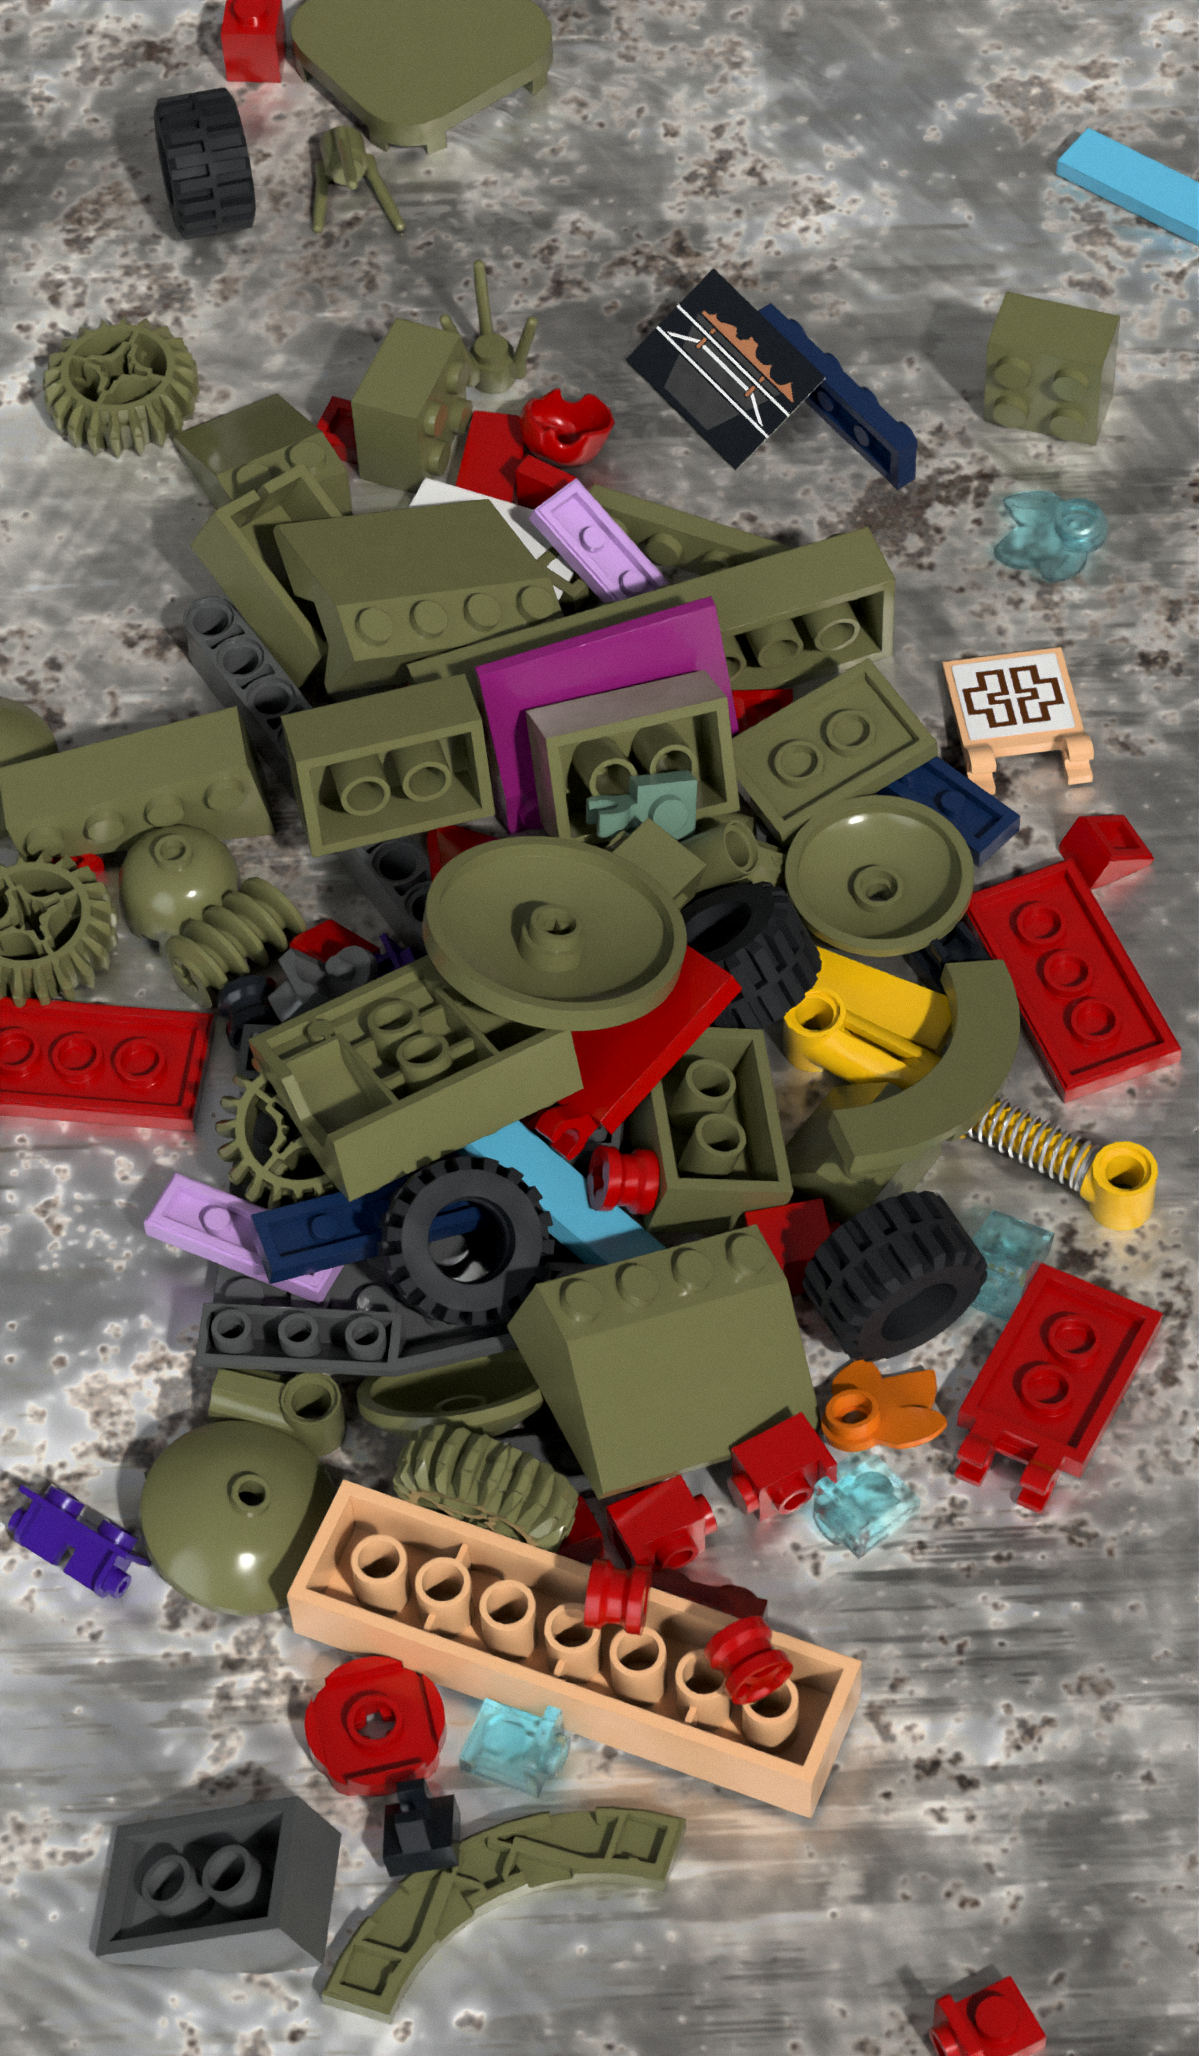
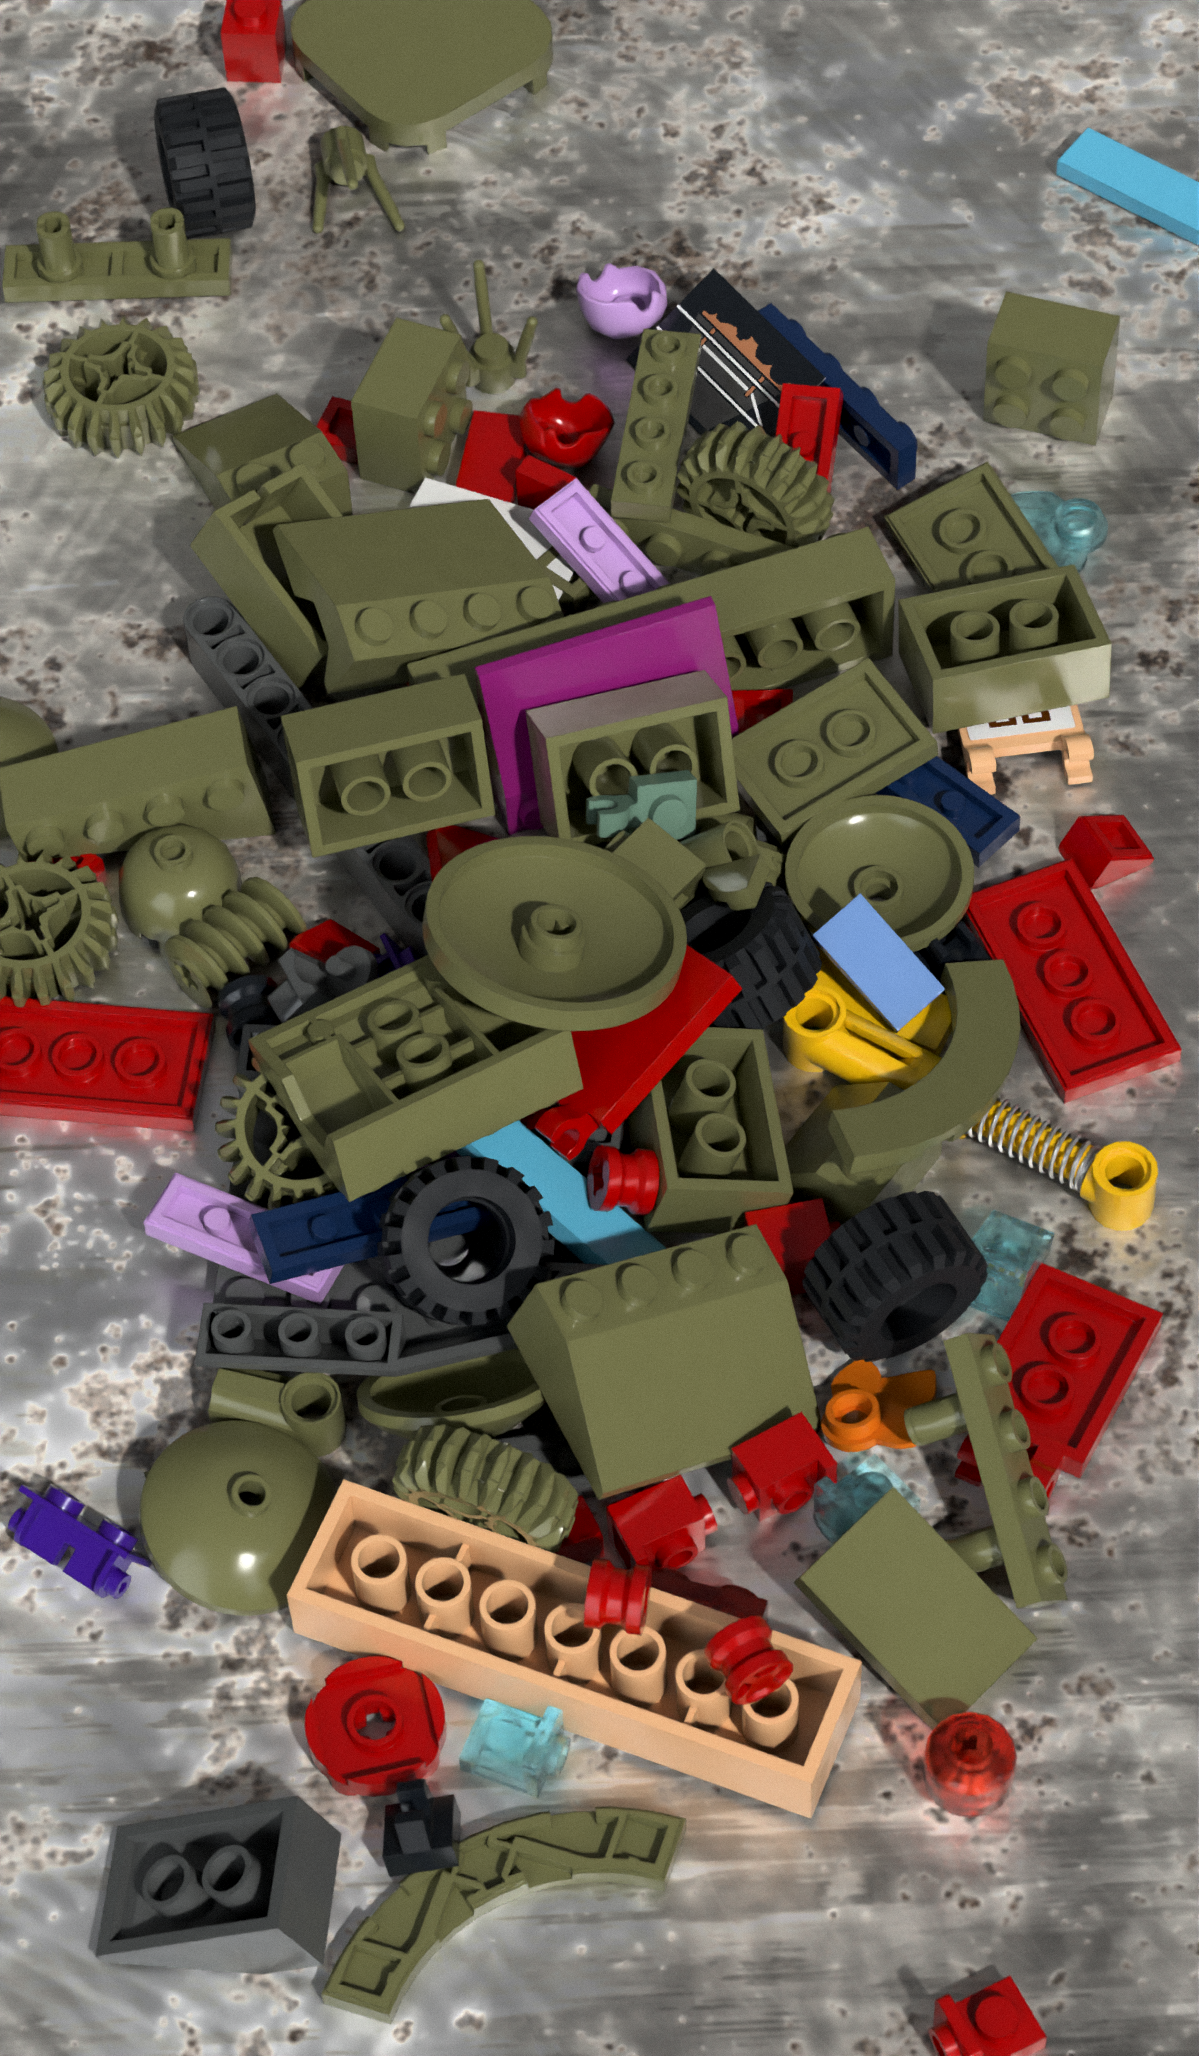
(116, 270): none -> olive plate
(622, 300): none -> lavender hair
(656, 426): none -> olive plate
(737, 882): none -> olive tile
(755, 485): none -> olive gear
(811, 421): none -> red plate
(878, 963): none -> medium blue tile
(915, 1610): none -> olive tile
(967, 533): none -> olive tile
(969, 1764): none -> clear red head
(999, 1444): none -> olive plate
(1004, 648): none -> olive brick

